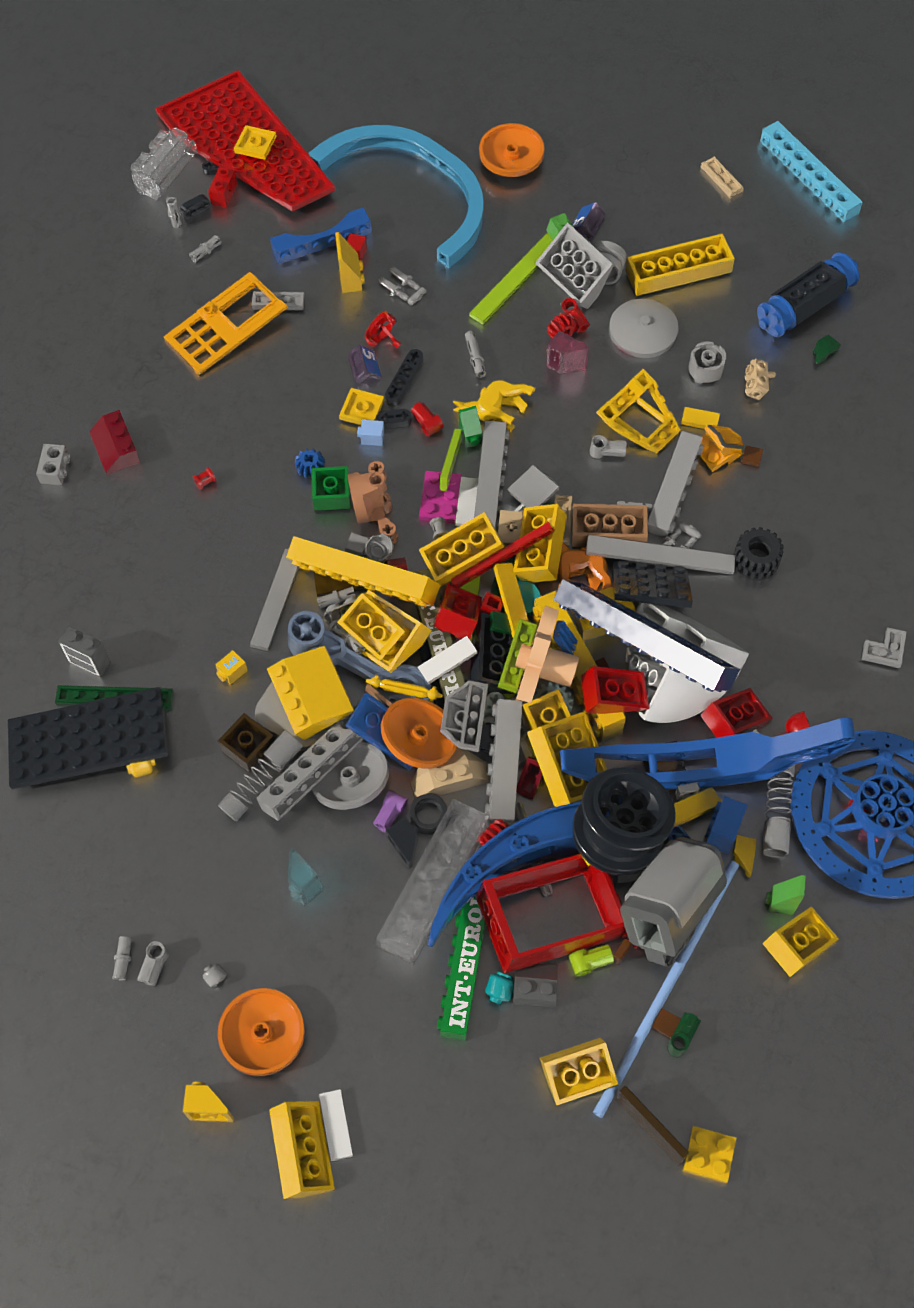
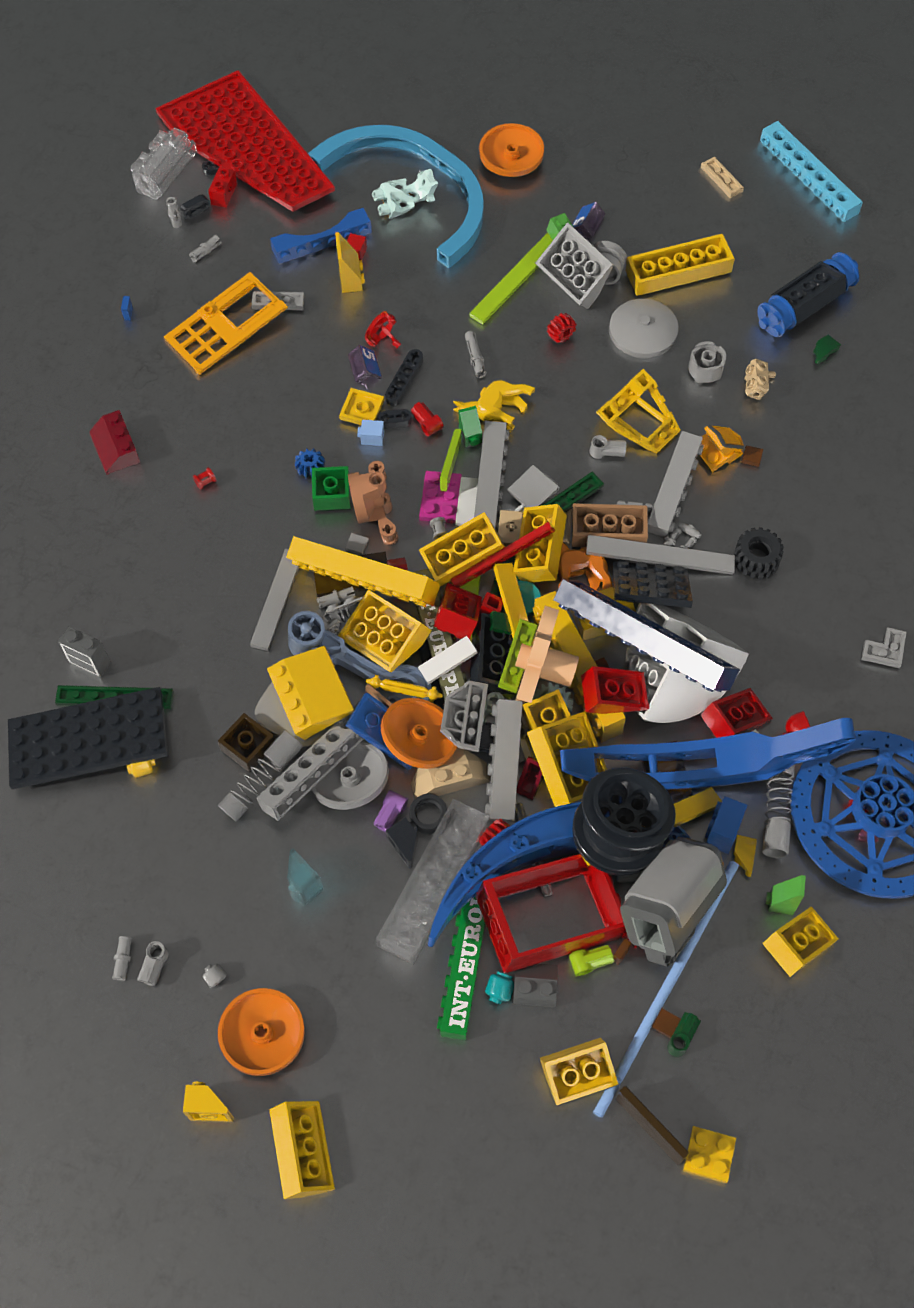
(53, 464): light grey brick -> none
(126, 308): none -> blue tile
(231, 667): yellow brick -> none
(255, 142): yellow plate -> none
(336, 1125): white tile -> none
(349, 640): light grey pin -> none
(371, 625): yellow slope -> none
(379, 548): light grey hair -> none
(407, 280): light grey piece -> none
(421, 189): none -> light aqua hips
(564, 637): blue tile -> none
(566, 354): clear pink slope -> none
(576, 314): red piece -> none
(577, 492): none -> dark green tile
(686, 791): light grey tile -> none
(699, 418): yellow tile -> none

